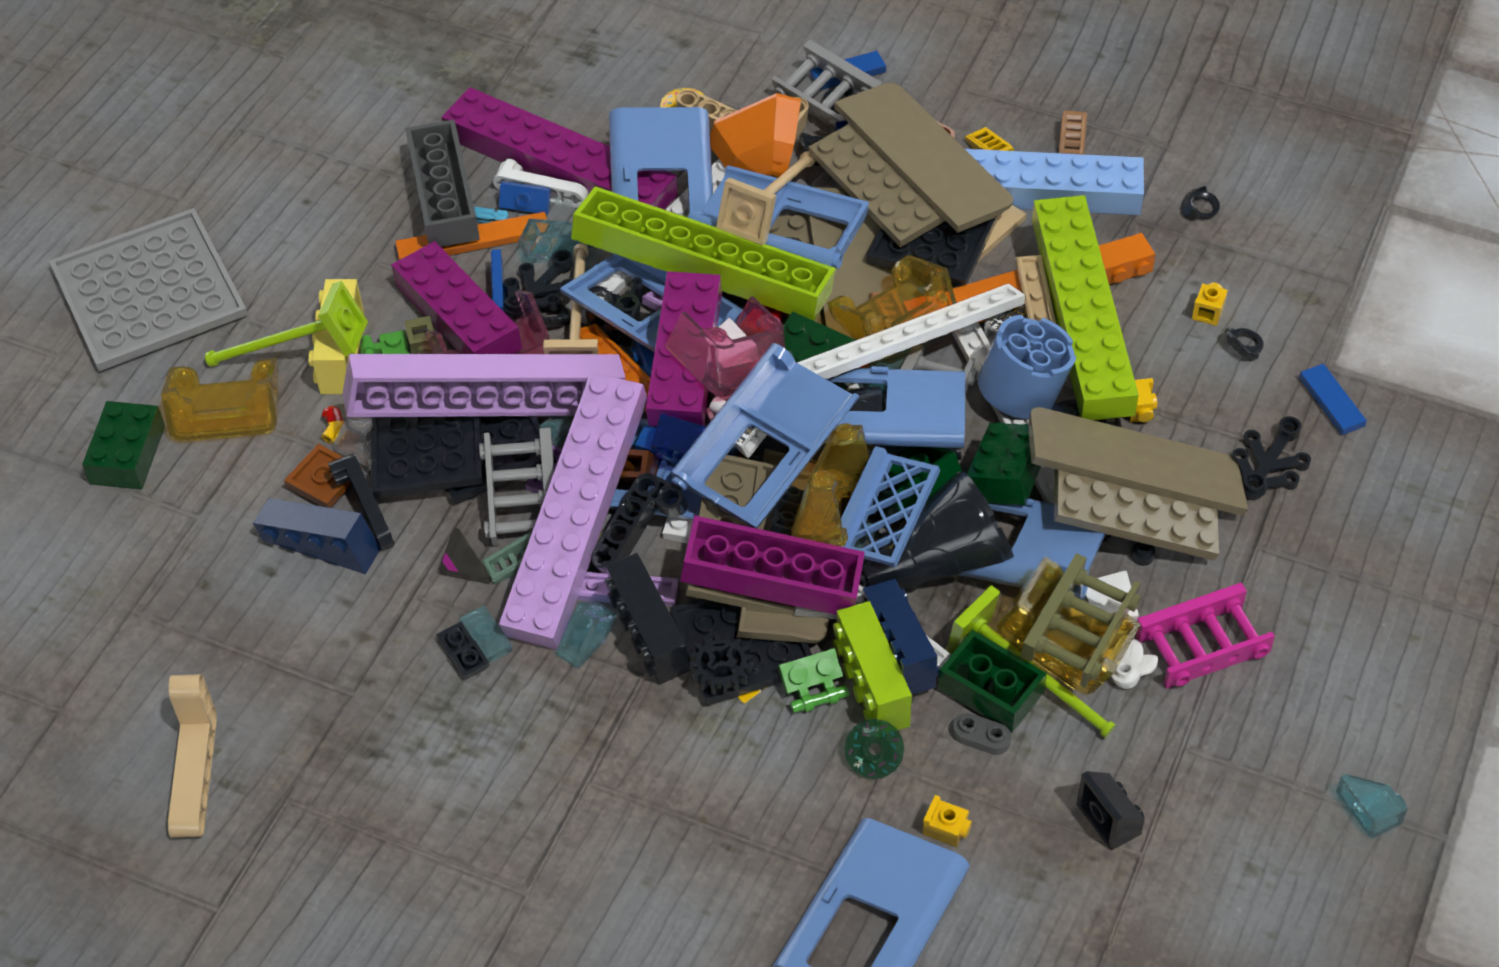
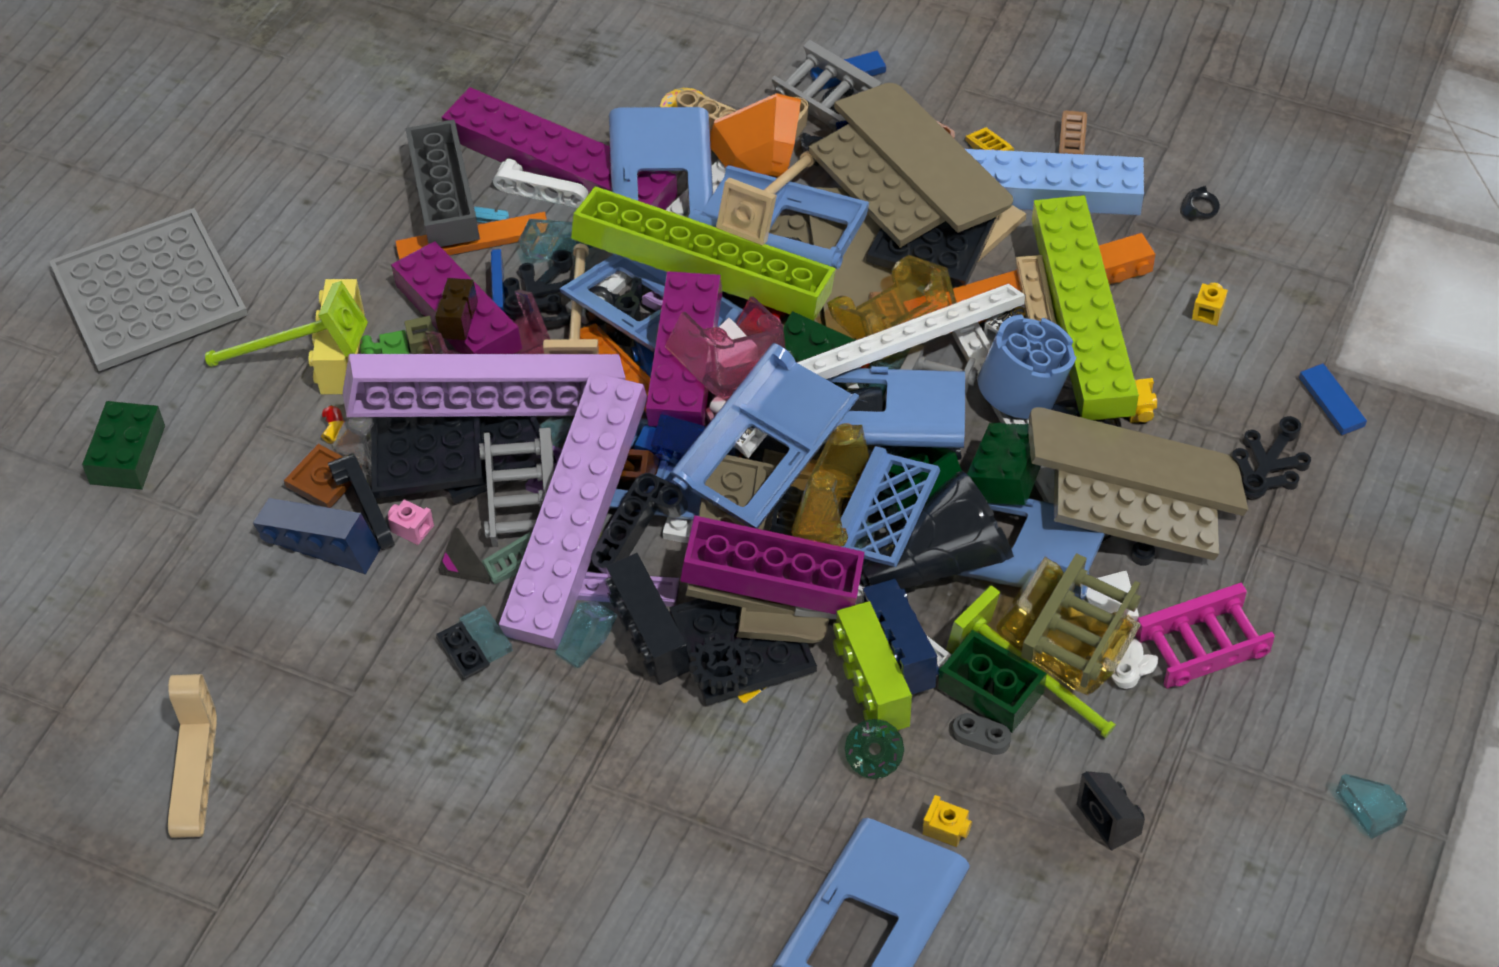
(221, 408): clear yellow windscreen -> none
(410, 521): none -> bright pink brick
(456, 308): none -> dark brown piece
(524, 197): blue plate -> none
(809, 672): bright green plate -> none
(1249, 352): black piece -> none

